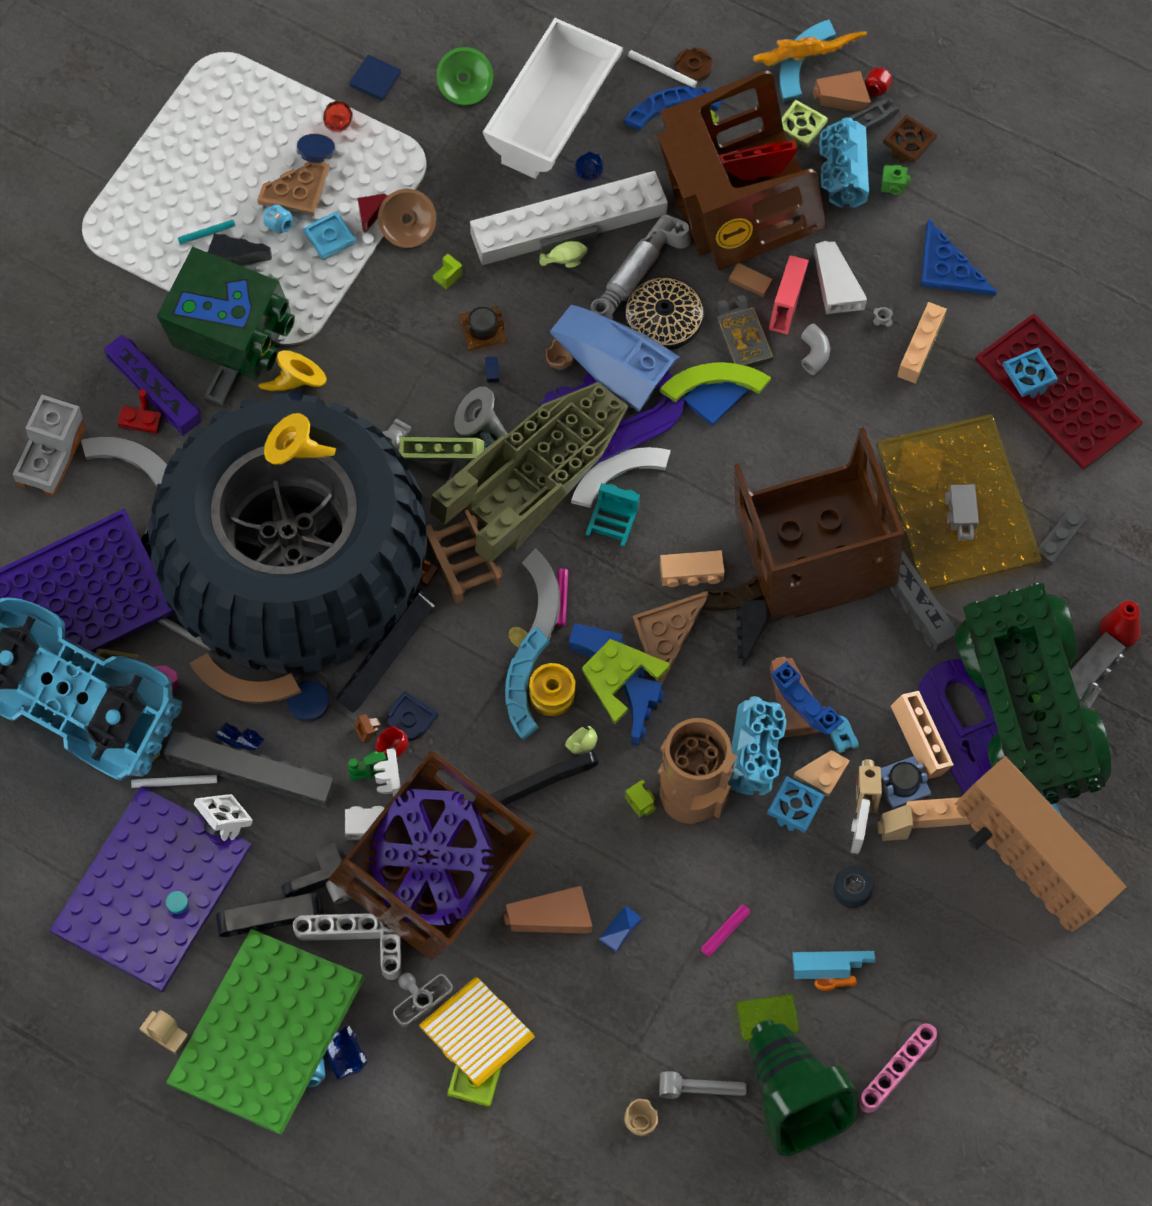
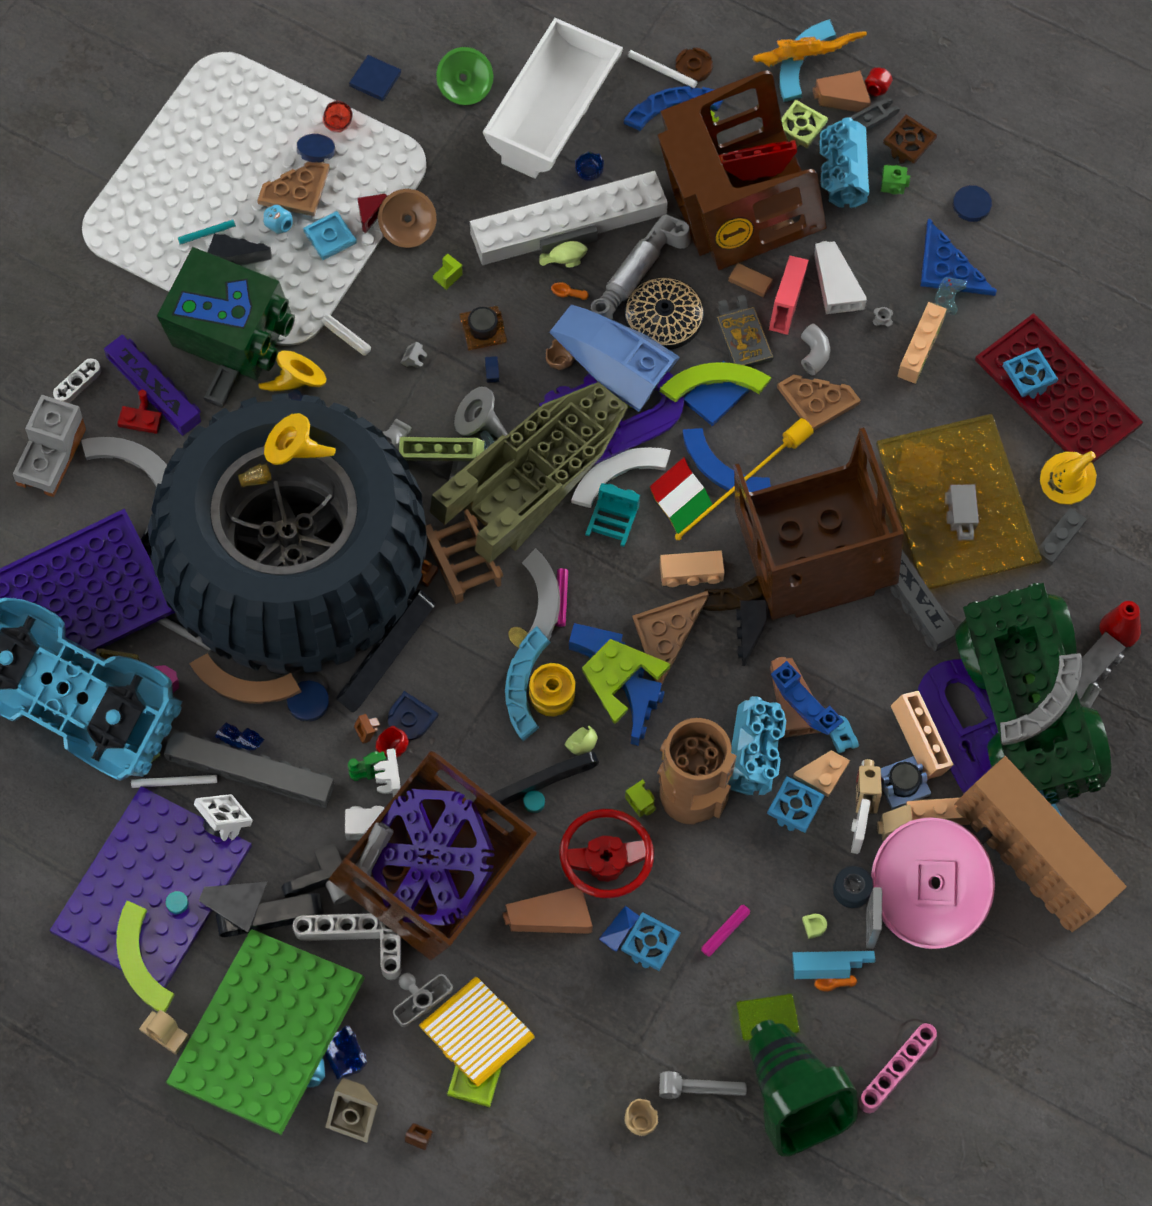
(79, 372): none -> white beam
(131, 960): none -> lime tile
(235, 901): none -> flat silver sticker
(255, 476): none -> clear yellow cone
(345, 334): none -> white axle
(352, 1110): none -> dark tan slope
(376, 842): none -> light grey axle
(411, 355): none -> light grey tile
(418, 1136): none -> reddish brown slope
(534, 801): none -> teal tile
(563, 290): none -> orange piece
(620, 854): none -> red piece
(650, 942): none -> dark azure piece
(686, 499): none -> flag
(712, 466): none -> blue tile
(815, 925): none -> yellowish green tile
(817, 399): none -> medium nougat plate
(873, 918): none -> light grey tile
(905, 874): none -> bright pink dish
(947, 293): none -> clear light blue piece
(972, 203): none -> dark blue tile
(1051, 707): none -> light grey tile
(1068, 477): none -> yellow piece

